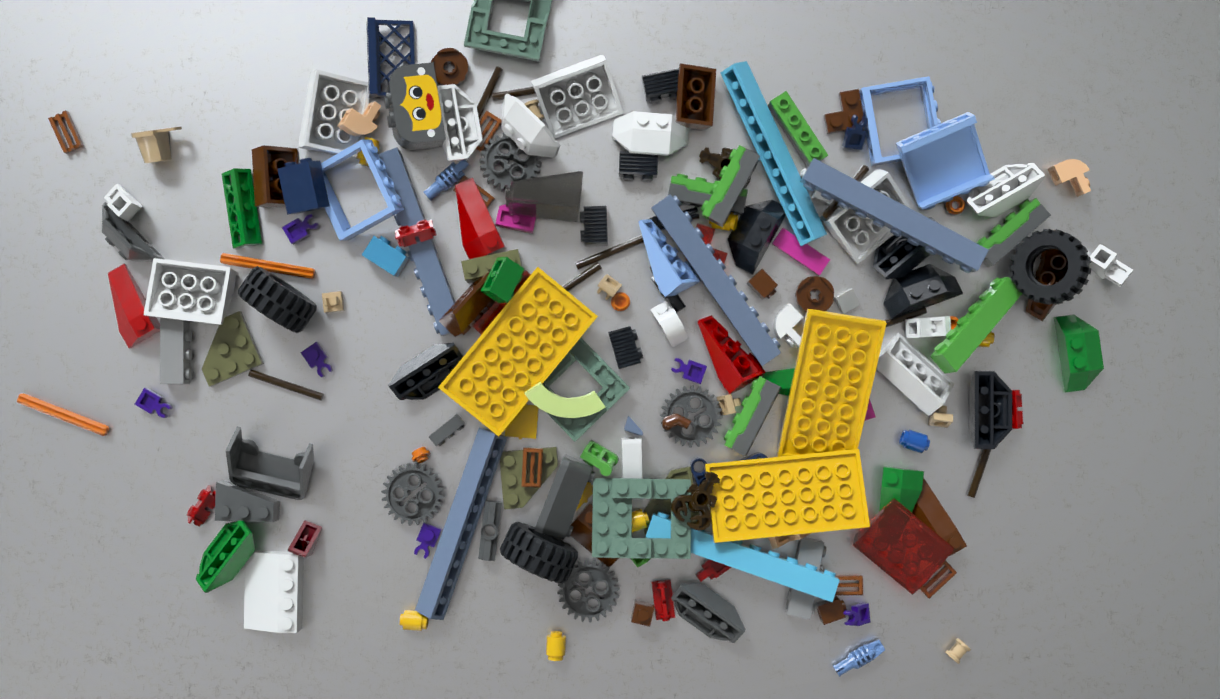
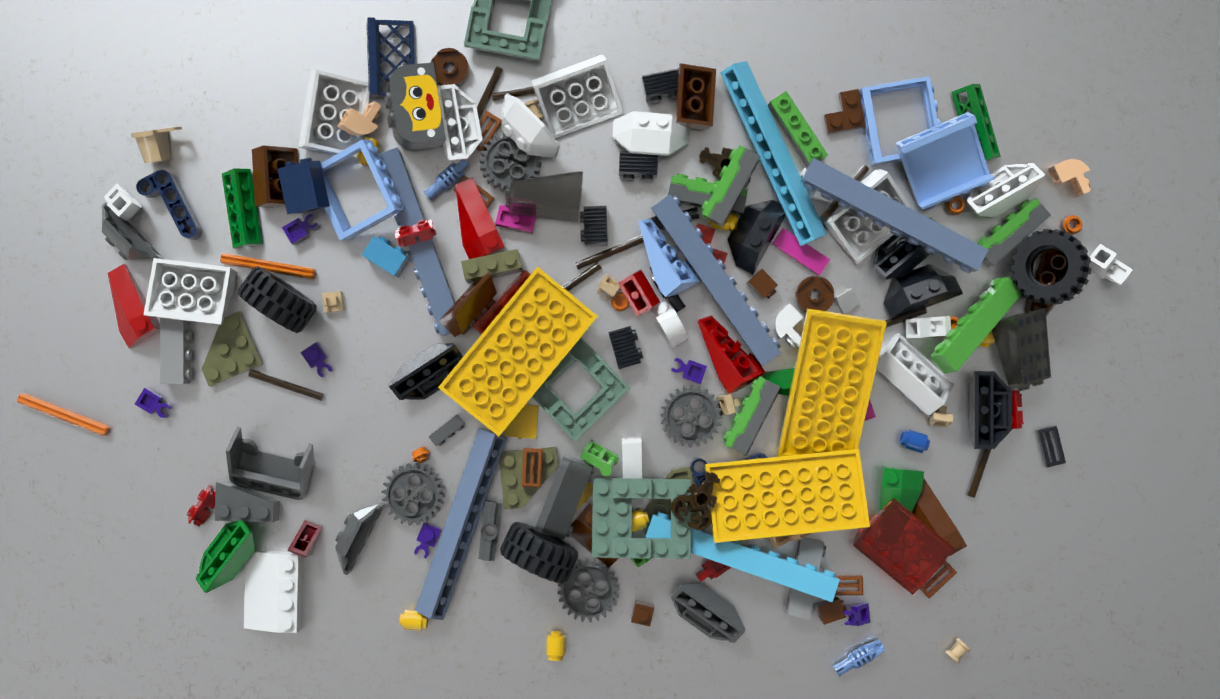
(53, 121): dark orange tile -> none
(175, 206): none -> dark blue beam
(356, 533): none -> dark grey wedge
(502, 280): green brick -> none
(564, 407): yellowish green tile -> none
(631, 427): sand blue slope -> none
(639, 292): none -> red brick
(662, 600): red hinge -> none
(674, 420): reddish brown arm -> none
(855, 136): dark blue plate -> none
(983, 124): none -> green fence
(1023, 348): none -> clear smoke slope
(1050, 446): none -> black tile
(1077, 224): none -> orange plate
(1078, 352): green wedge -> none

